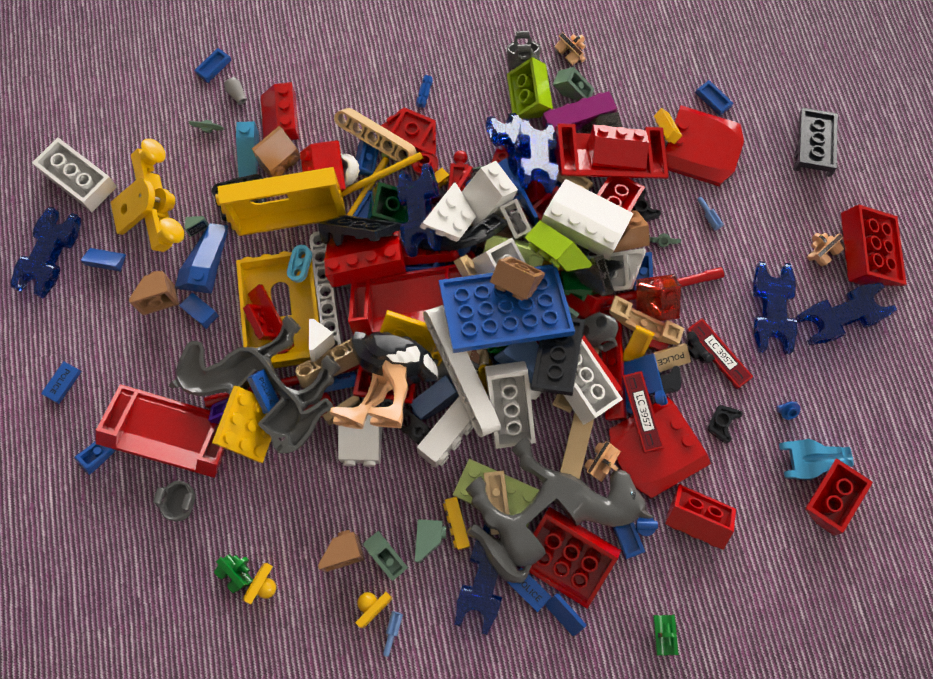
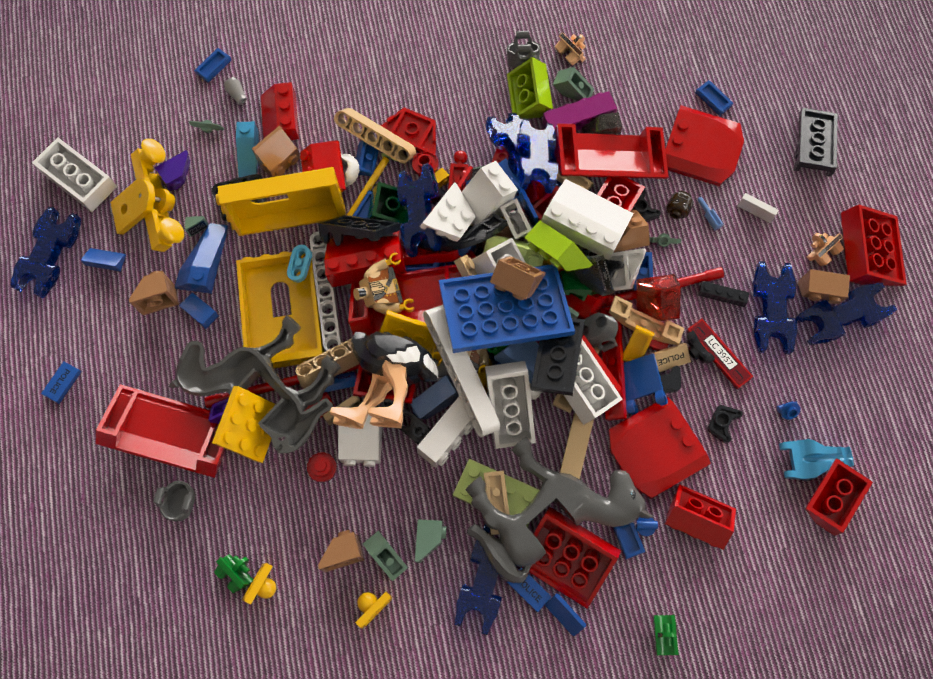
(93, 457): blue slope -> none
(174, 171): none -> dark purple slope
(263, 316): red bracket -> none
(263, 390): blue tile -> none
(320, 340): white slope -> none
(321, 467): none -> red plate
(381, 288): none -> torso
(383, 173): yellow piece -> none
(392, 630): medium blue axle -> none
(424, 91): blue axle -> none
(458, 528): yellow piece -> none
(603, 462): light nougat hips -> none
(618, 147): red slope -> none
(643, 412): tile -> none
(670, 129): yellow piece -> none
(680, 204): none -> dark brown head
(723, 294): none -> black piece
(758, 208): none -> white tile
(824, 286): none -> medium nougat slope

